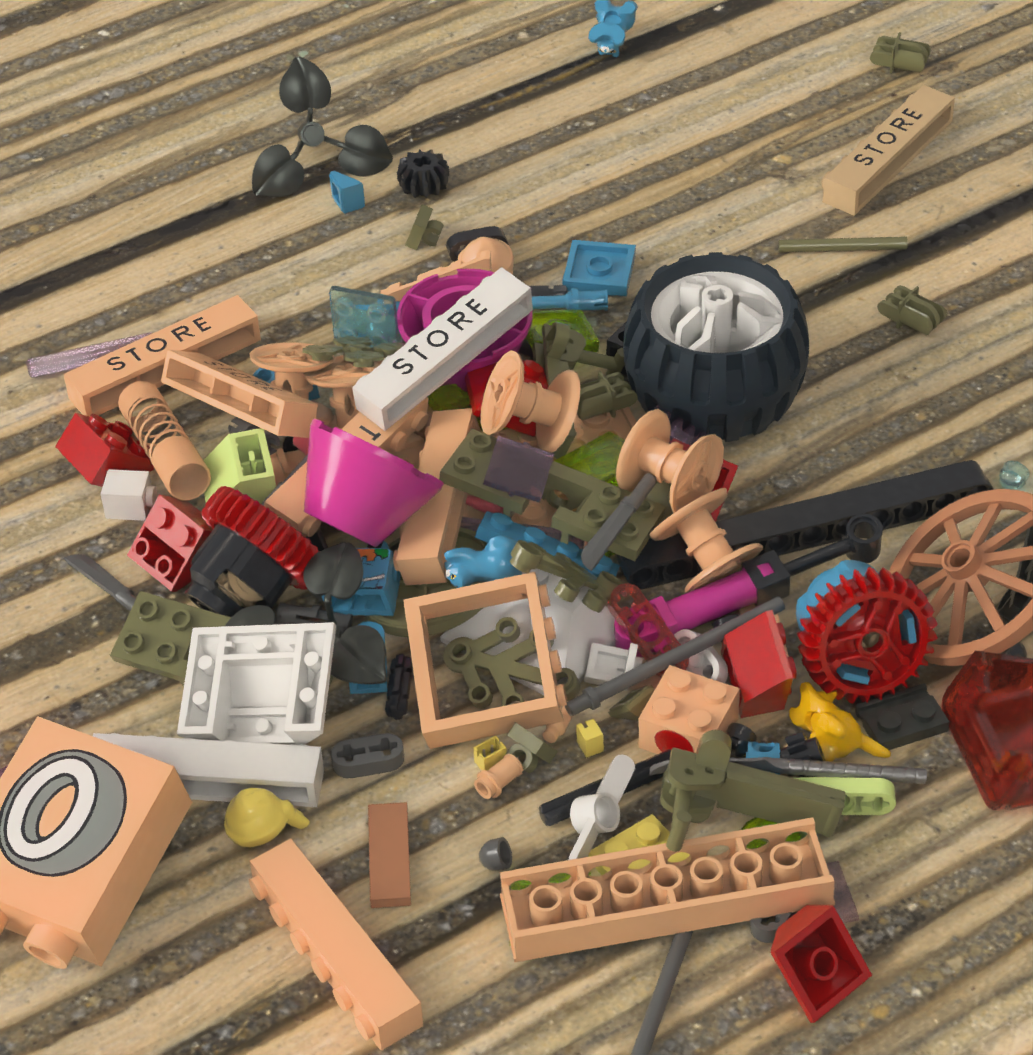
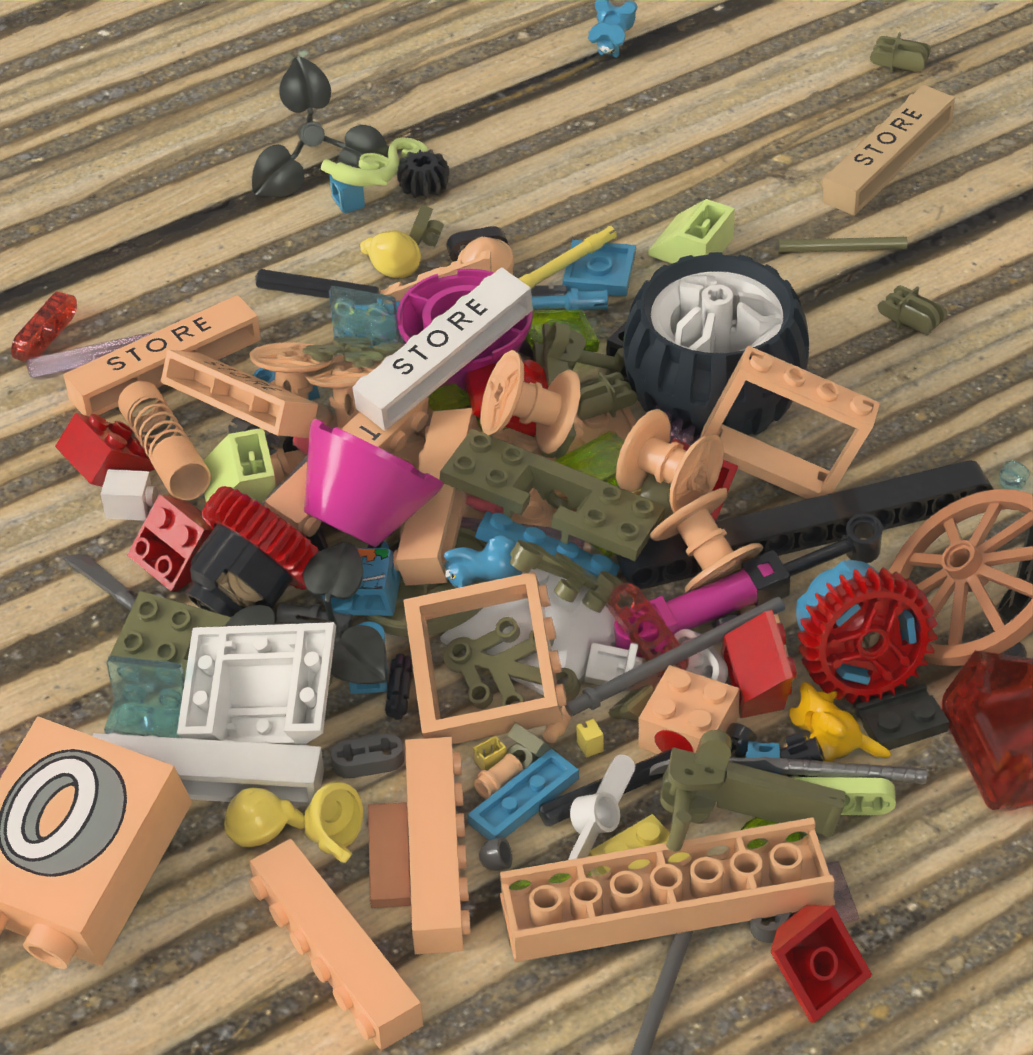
(44, 326): none -> clear red beam
(145, 697): none -> clear light blue bracket
(304, 284): none -> black axle
(334, 819): none -> light yellow hat
(369, 164): none -> yellowish green plant
(392, 253): none -> light yellow hat
(434, 846): none -> light nougat brick
(518, 469): piece -> none
(523, 795): none -> dark azure plate
(588, 246): none -> light yellow piece
(612, 527): dark grey piece -> none
(696, 232): none -> yellowish green slope
(806, 389): none -> light nougat window

